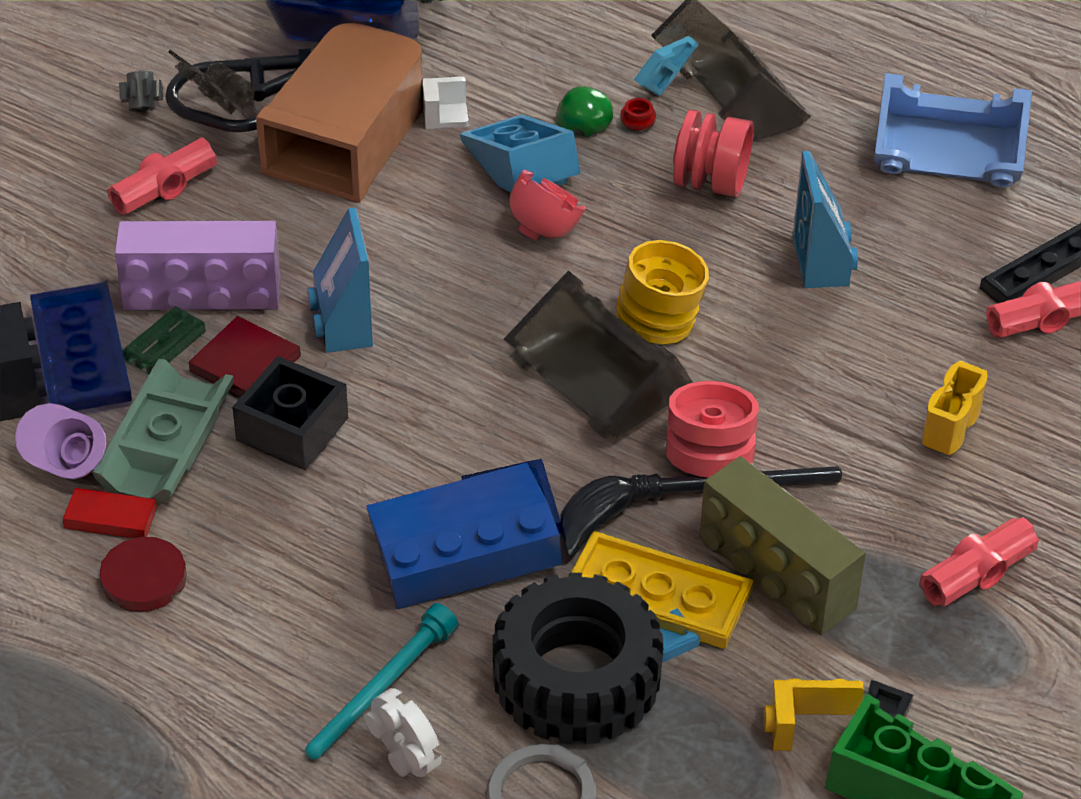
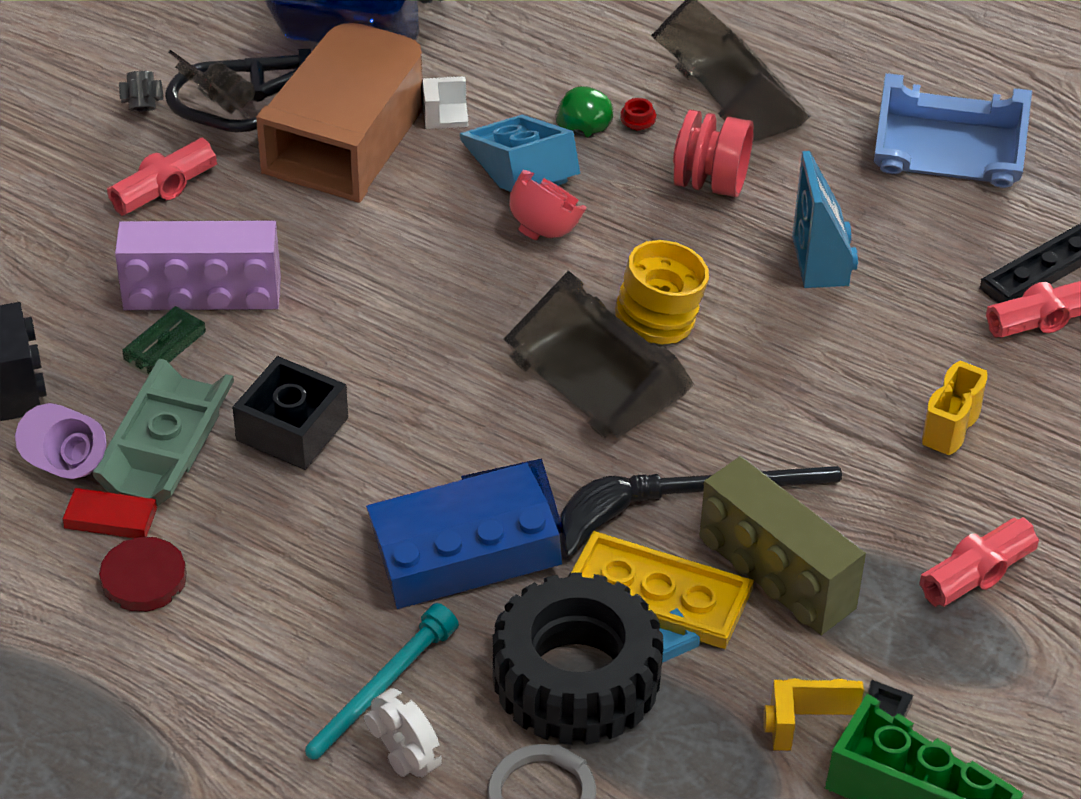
(80, 347): clear blue plate -> none
(243, 352): dark red tile -> none
(343, 289): dark azure slope -> none
(665, 65): medium azure tile -> none
(710, 427): coral wheel -> none

